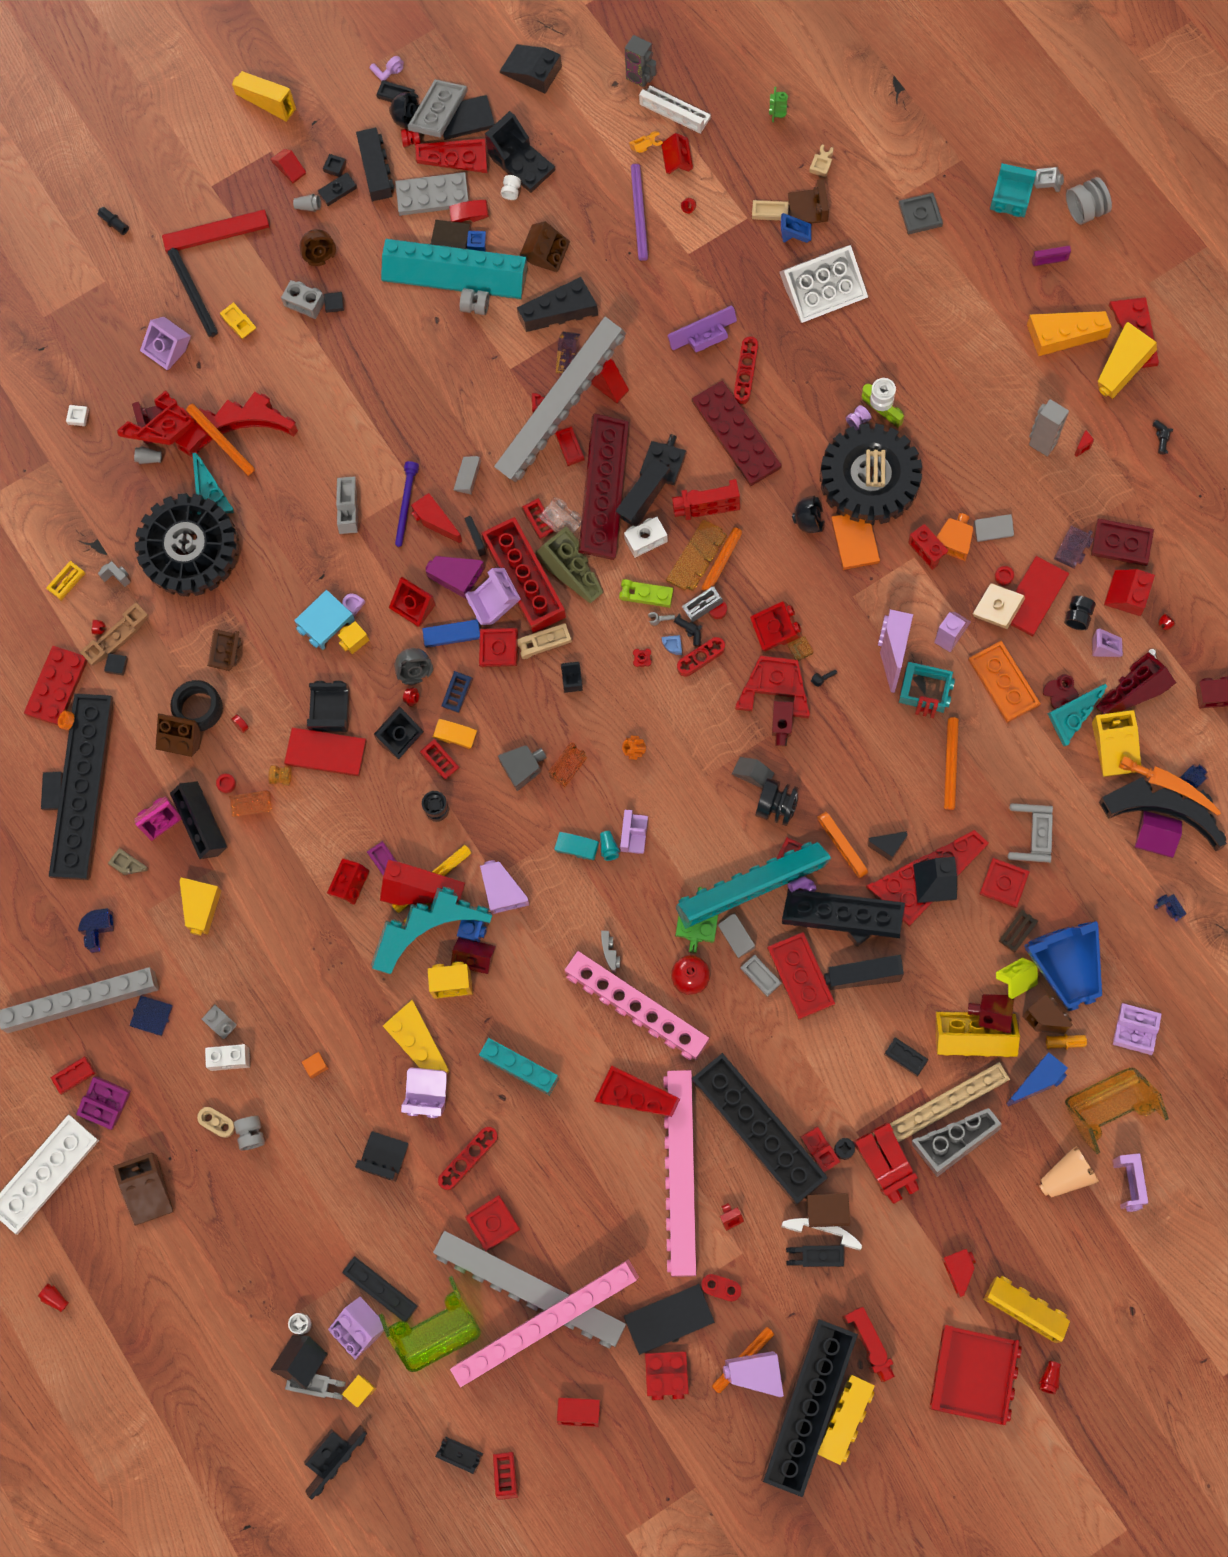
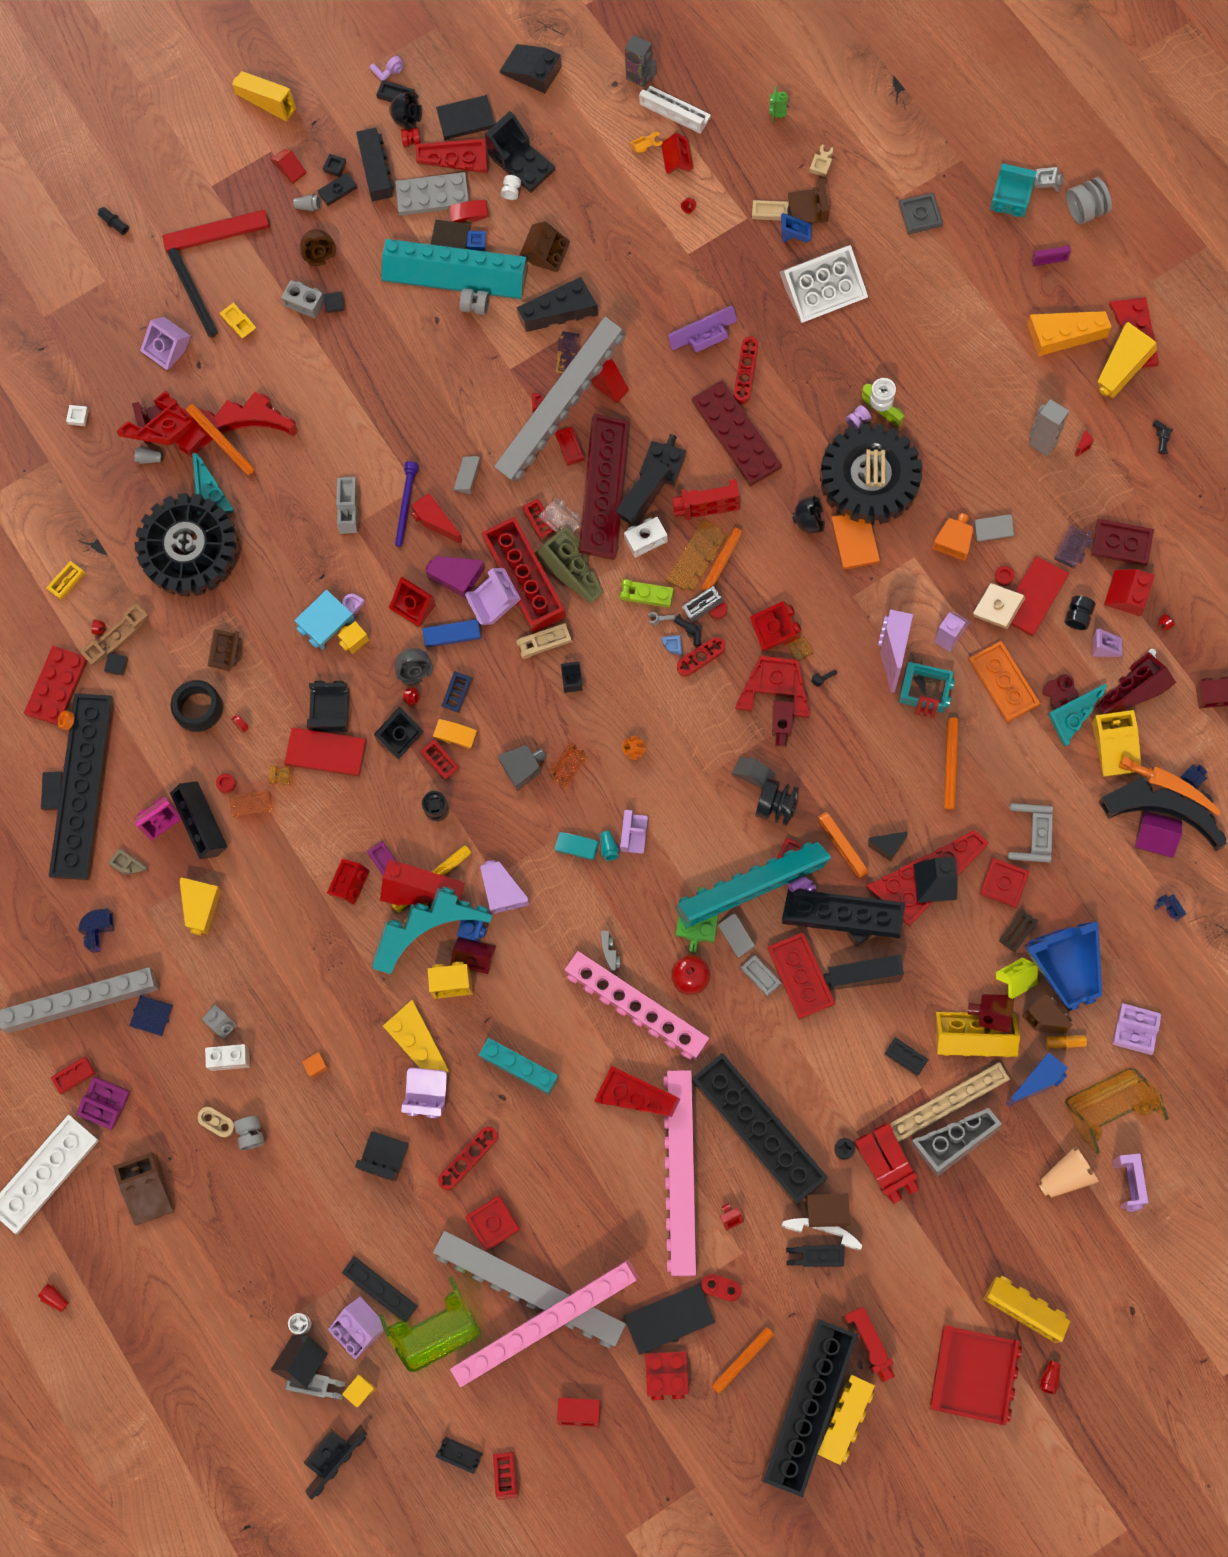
(112, 570): light grey bracket -> none
(177, 735): reddish brown slope -> none
(437, 108): light grey tile -> none
(475, 536): black tile -> none
(498, 647): red plate -> none
(639, 212): medium lavender axle -> none
(642, 662): red plate -> none
(755, 1372): lavender slope -> none
(820, 1149): red slope -> none
(927, 546): red bracket -> none
(960, 1270): red slope -> none

